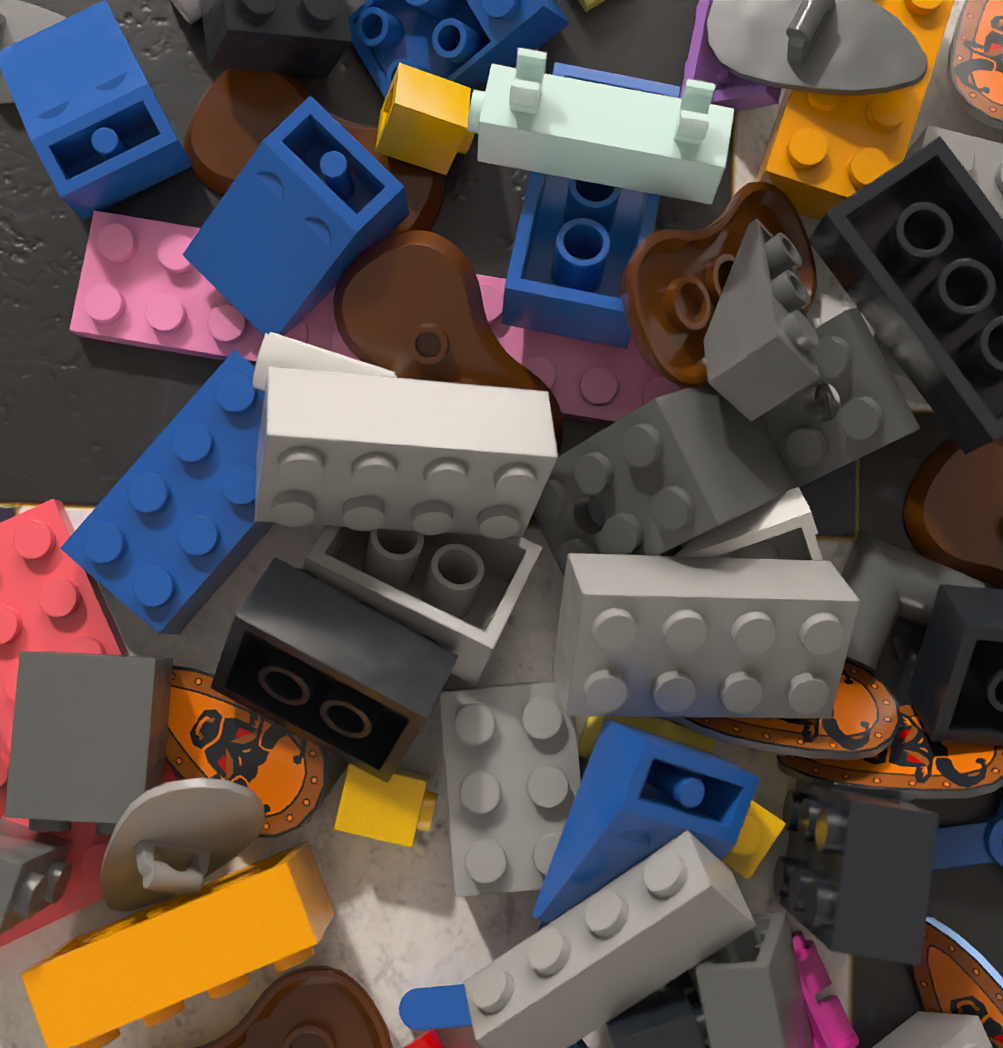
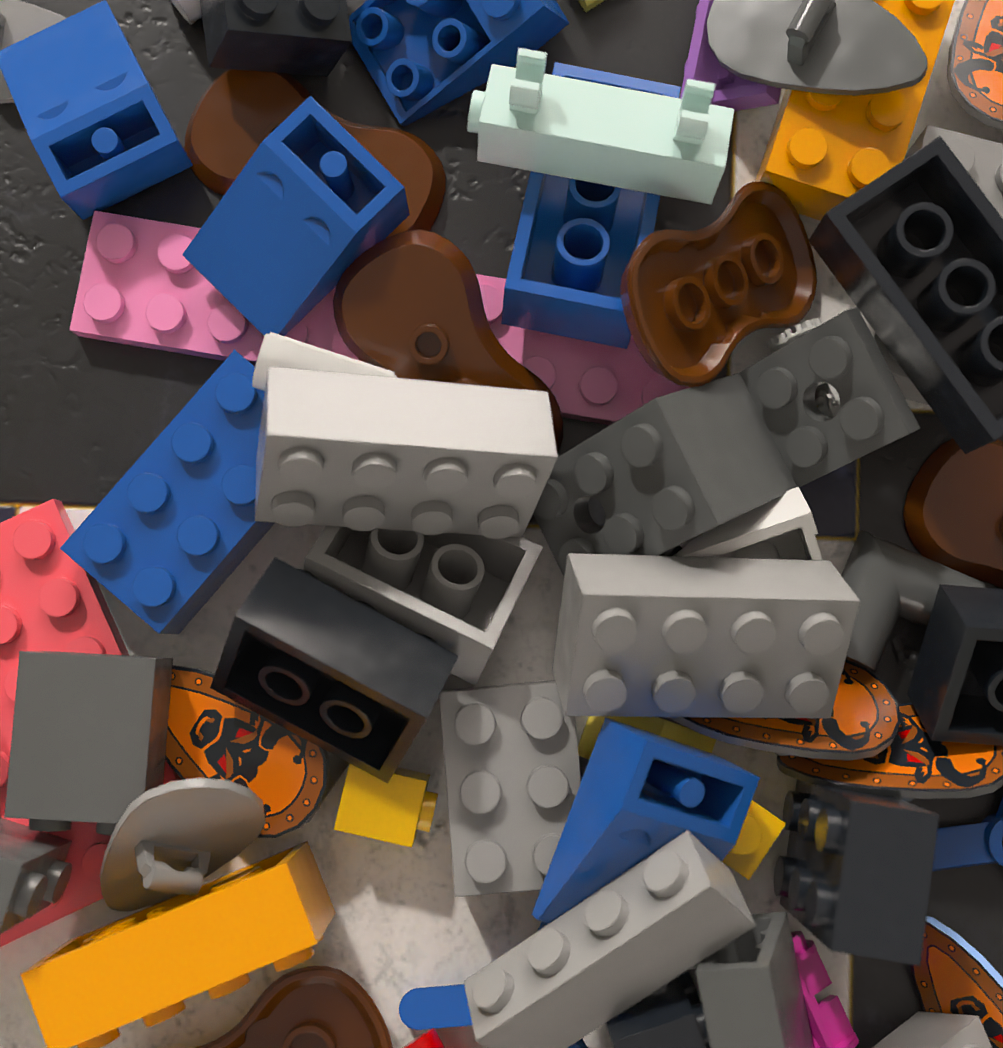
(424, 120): yellow brick -> none
(760, 331): dark grey slope -> none

